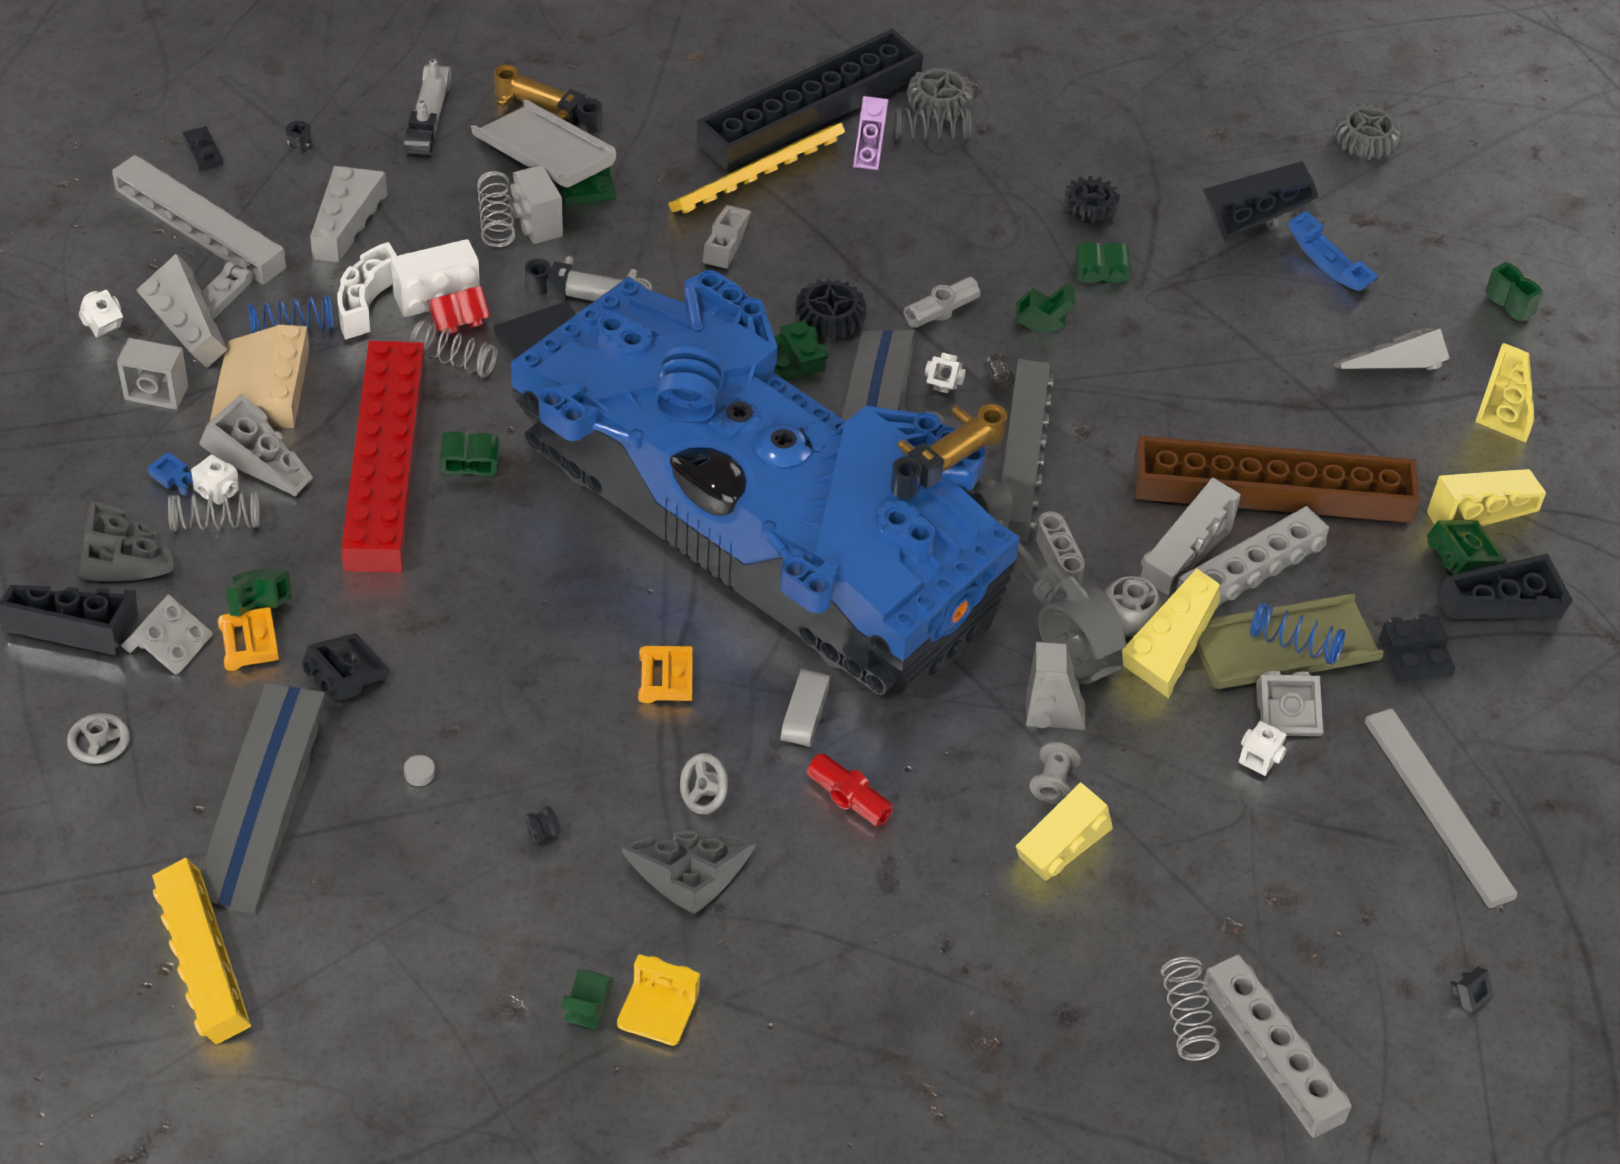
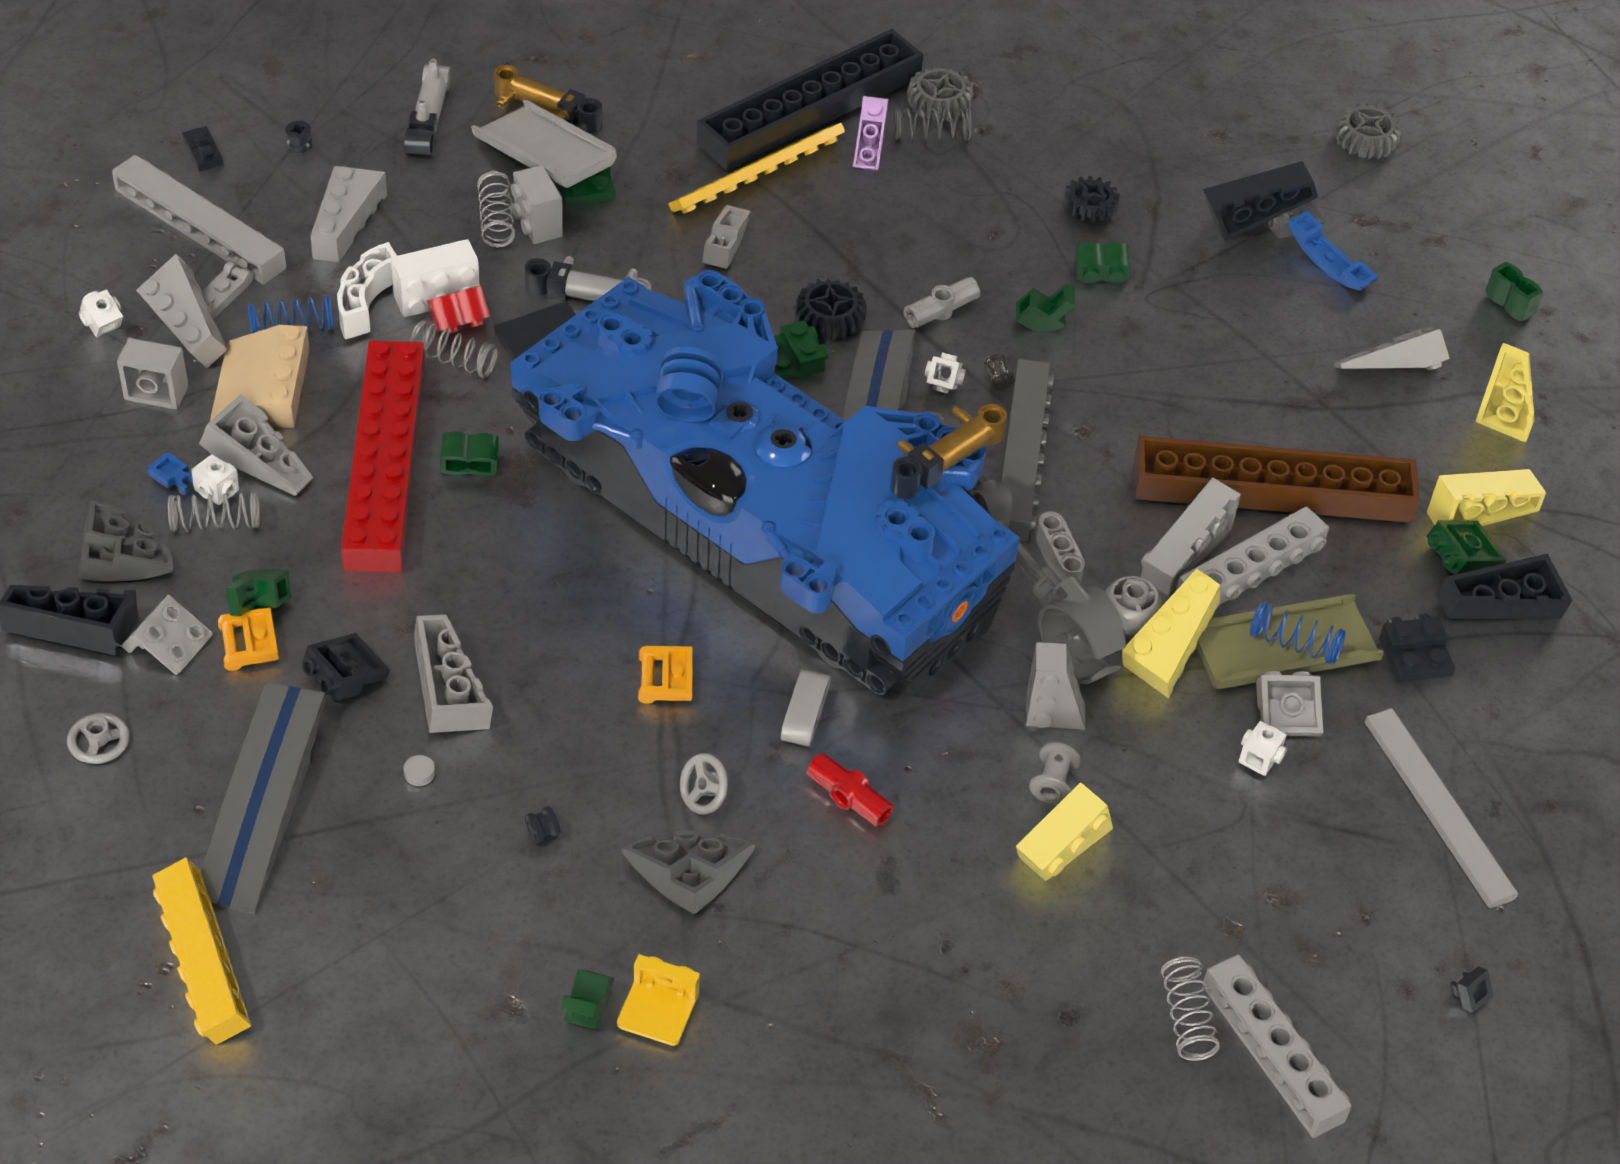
(449, 687): none -> light grey wedge

